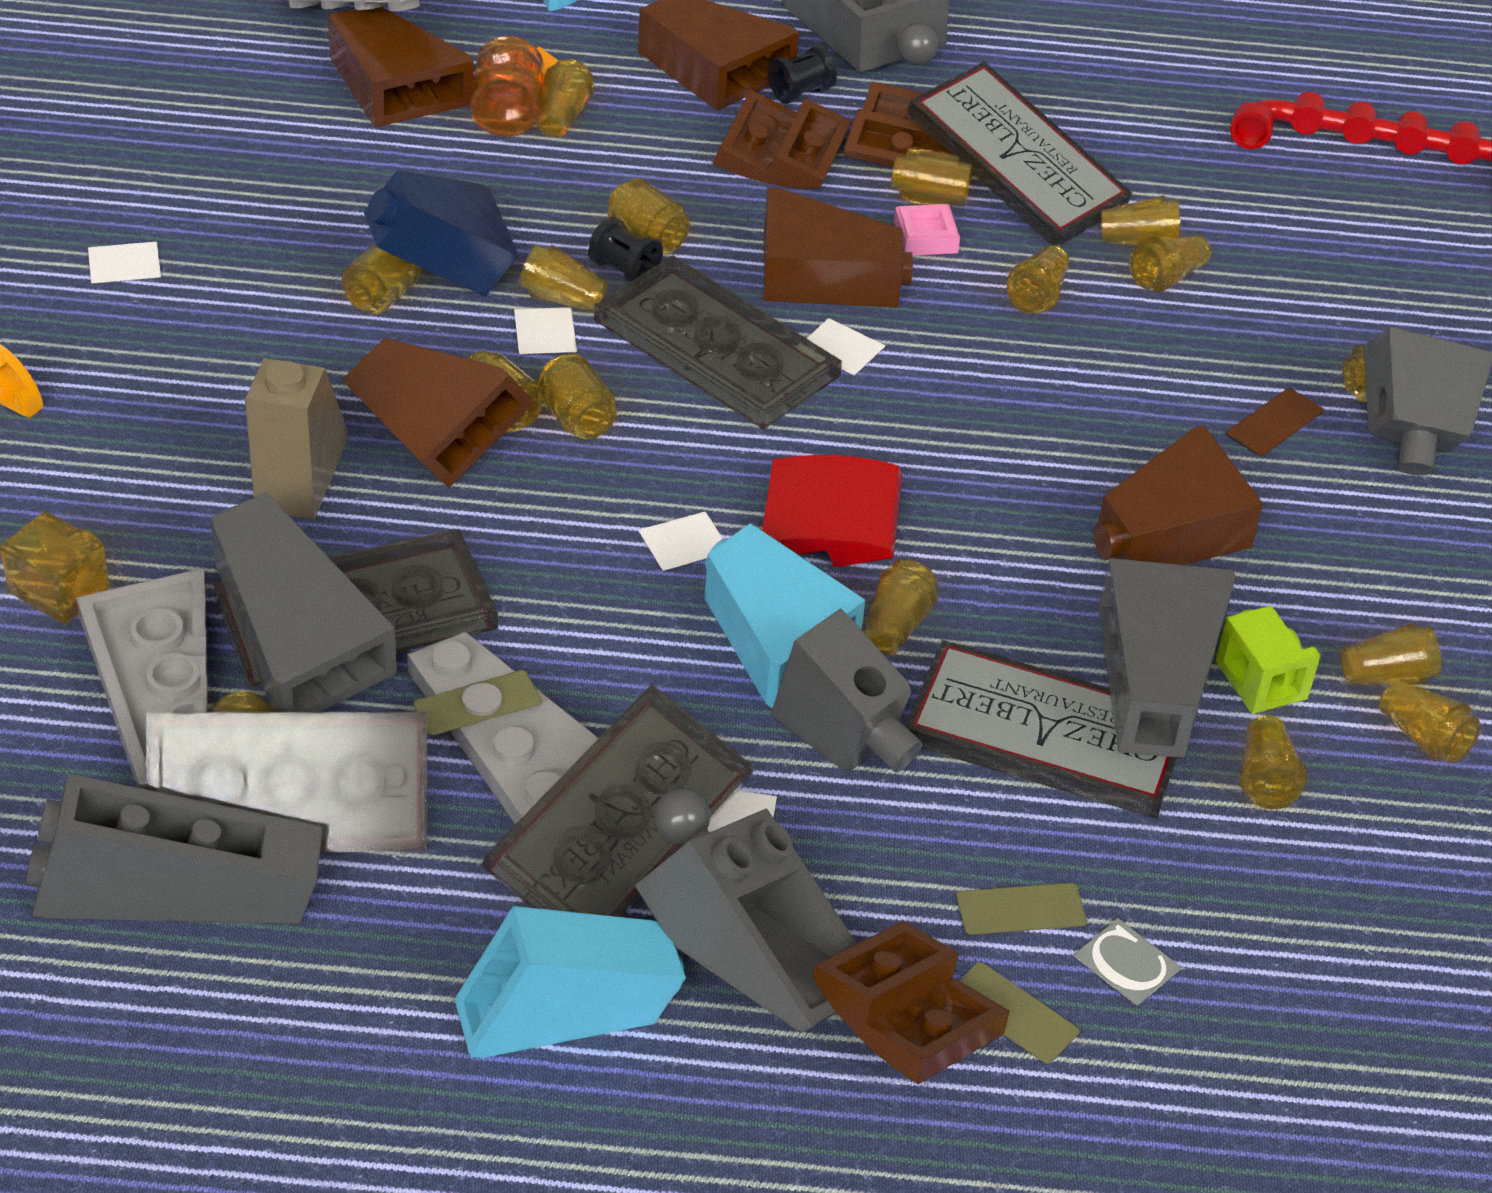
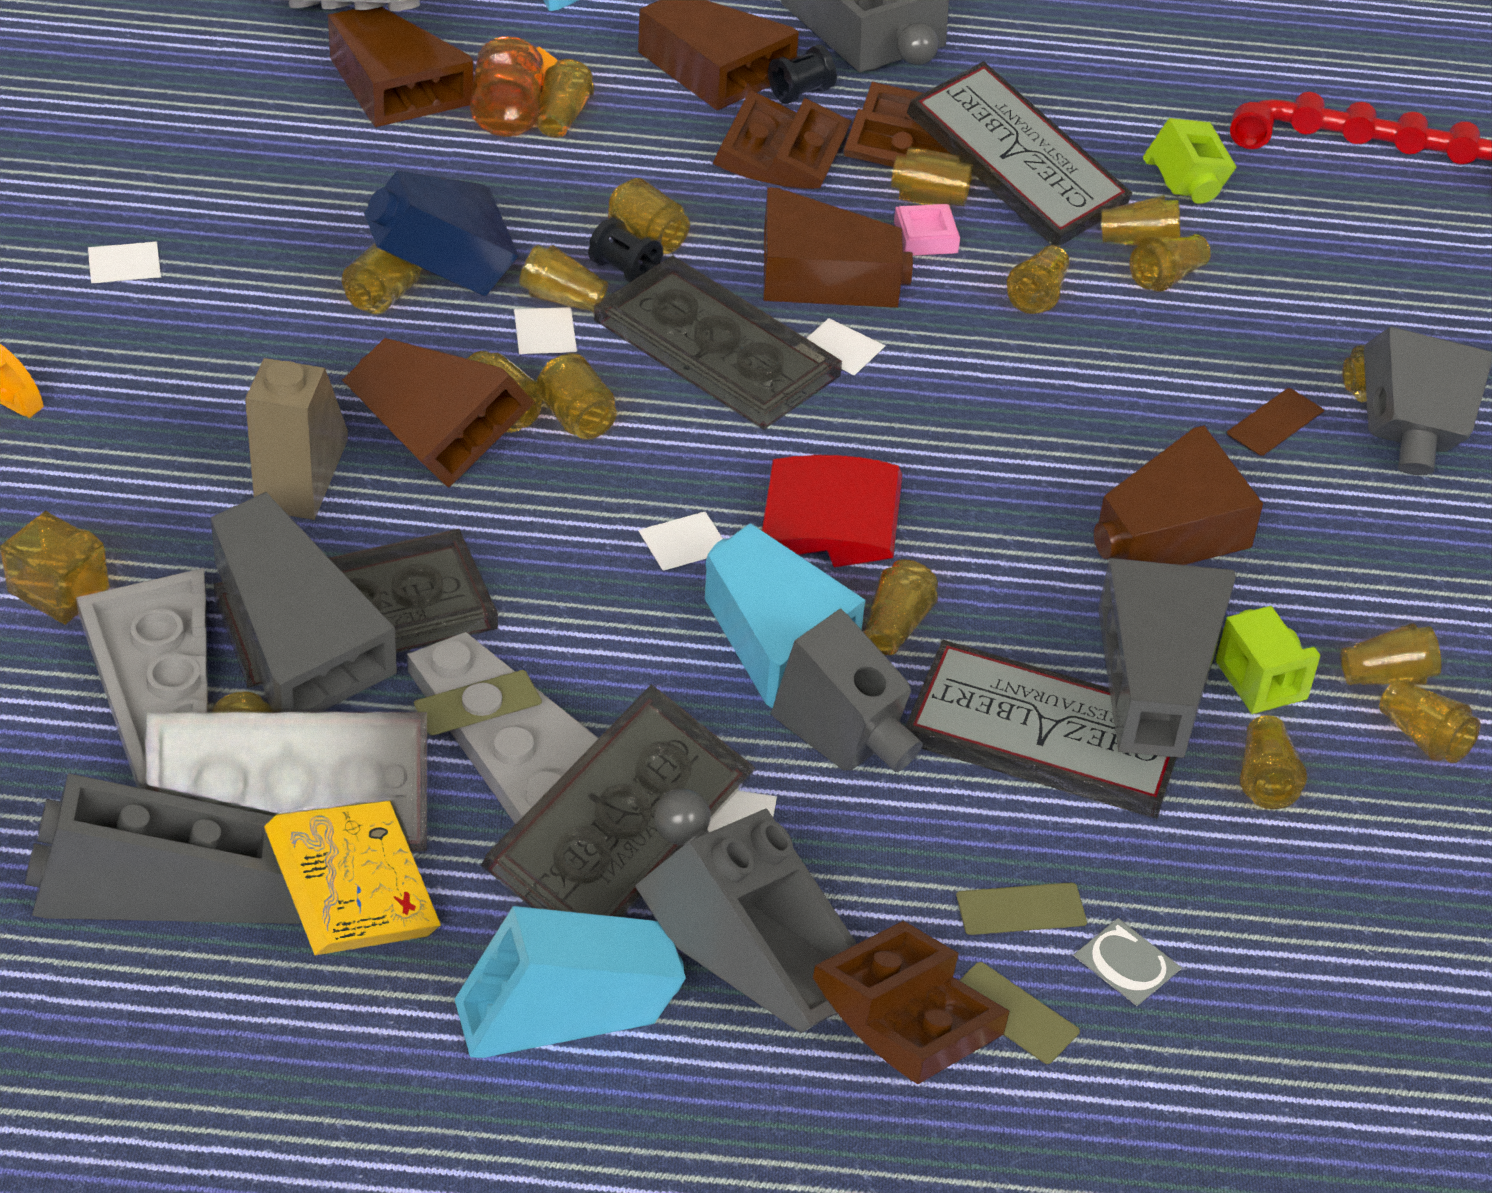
(351, 876): none -> yellow tile
(1191, 159): none -> lime brick

